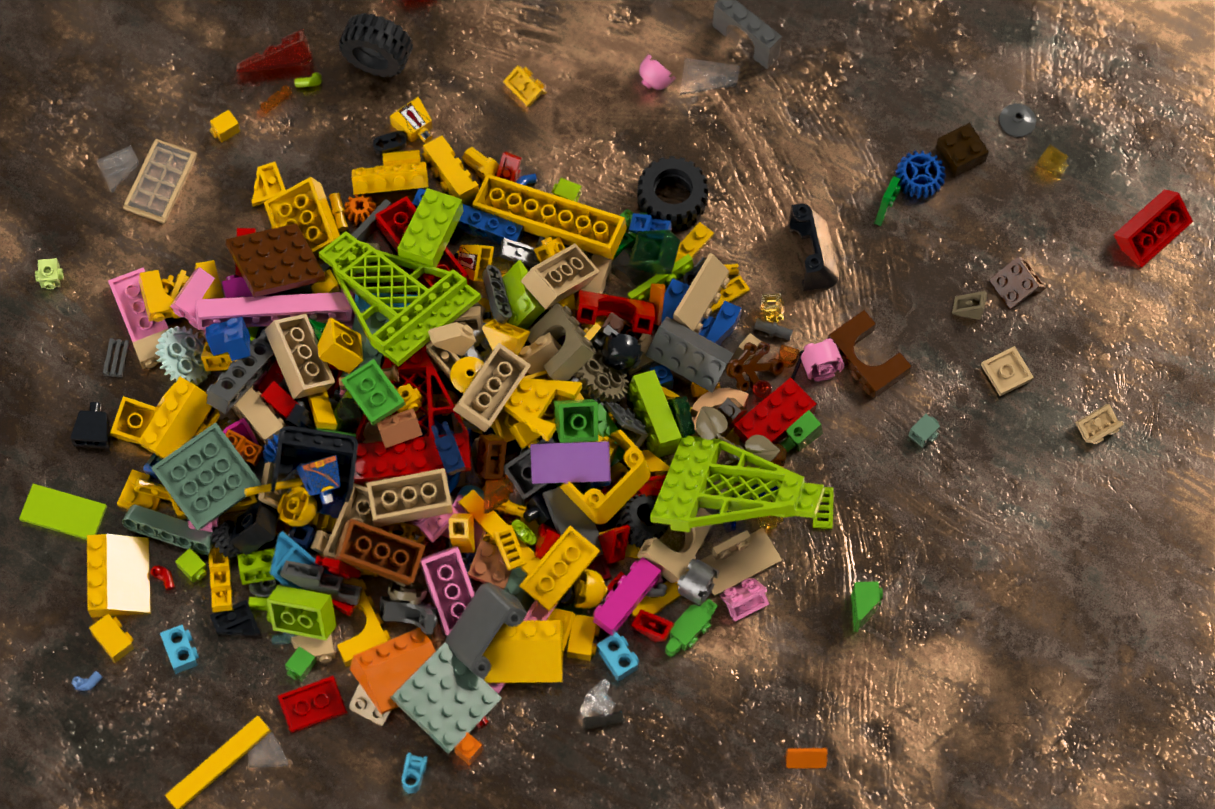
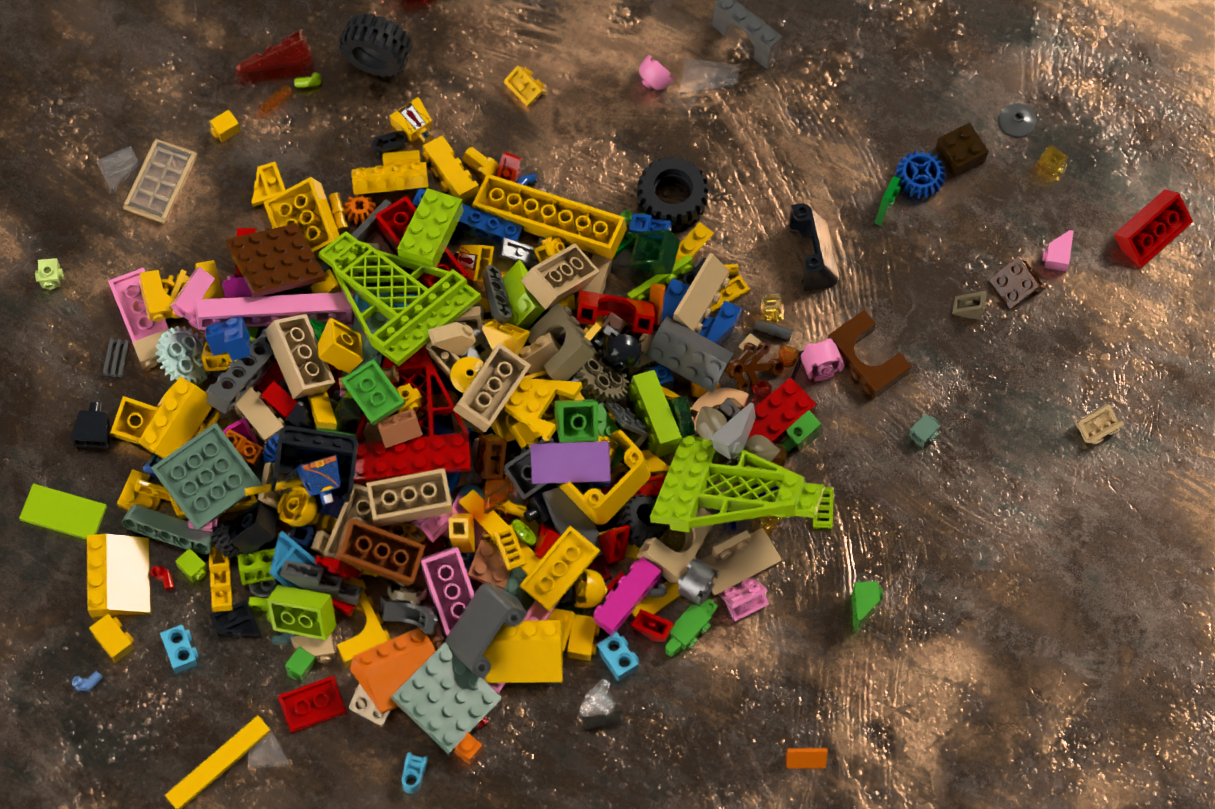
(448, 450): dark blue hinge -> none
(567, 190): lime brick -> none
(734, 434): none -> light grey slope
(1007, 371): tan plate -> none
(1058, 252): none -> bright pink slope

